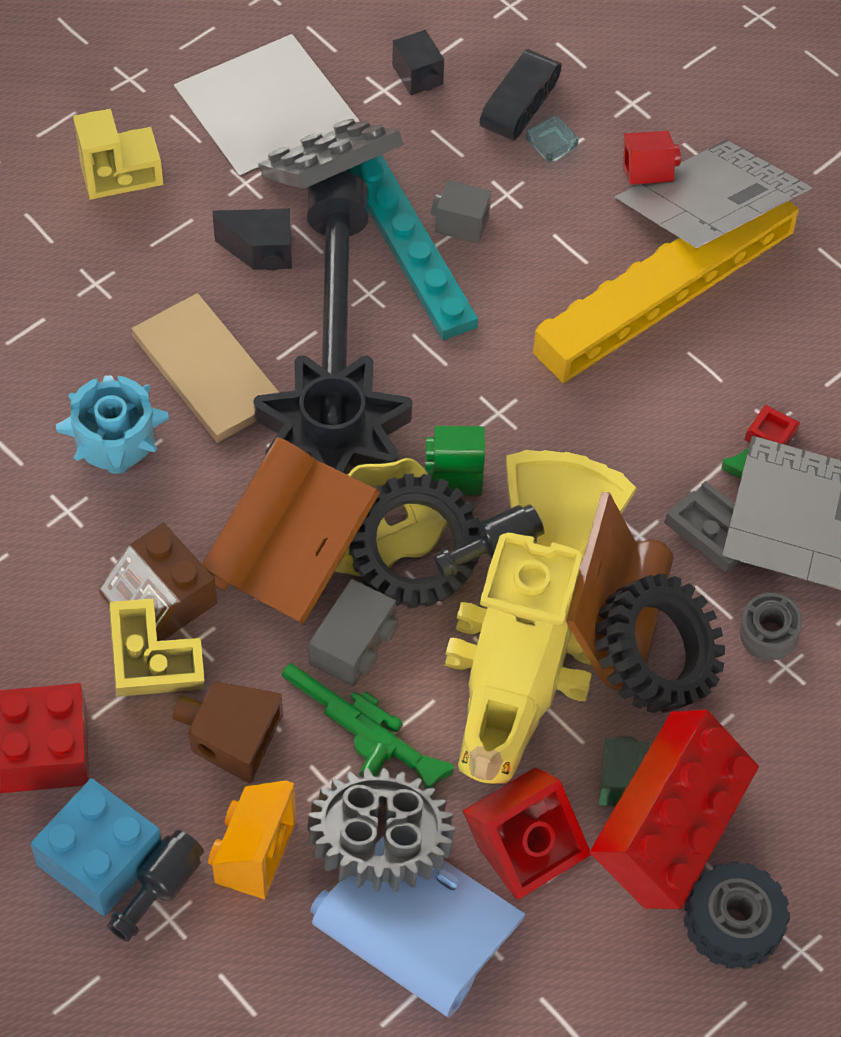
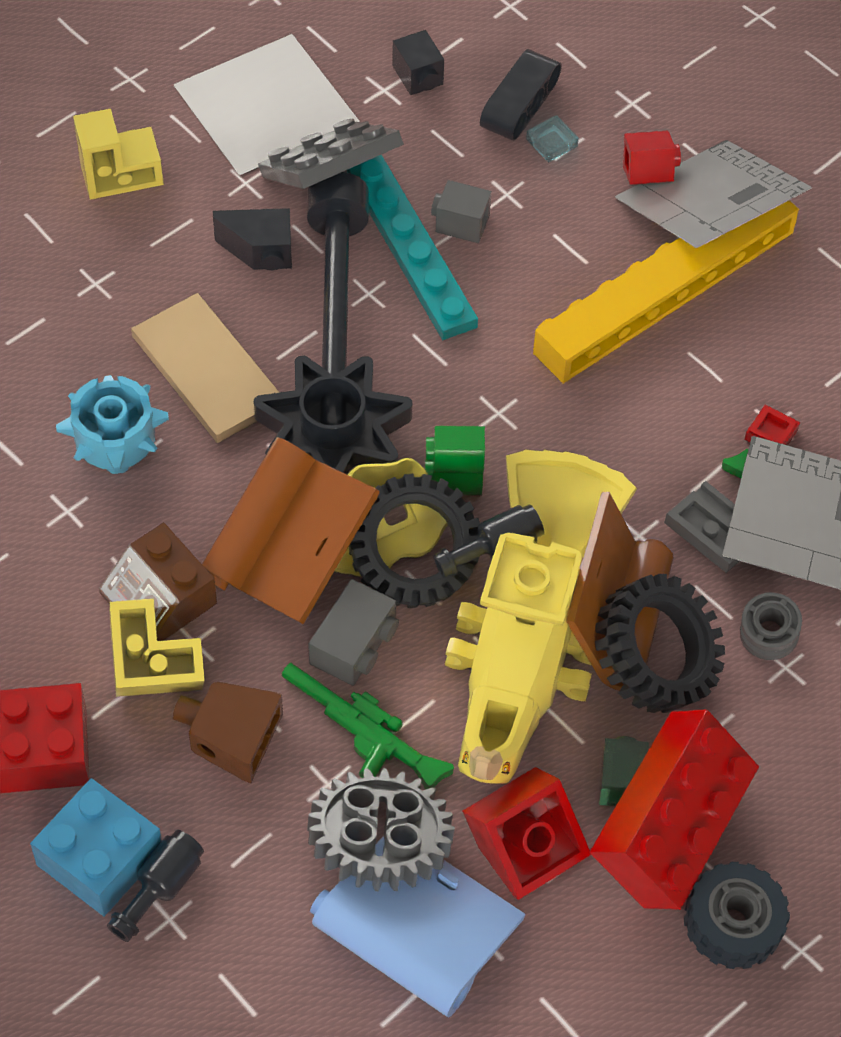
(255, 838): light orange slope -> none

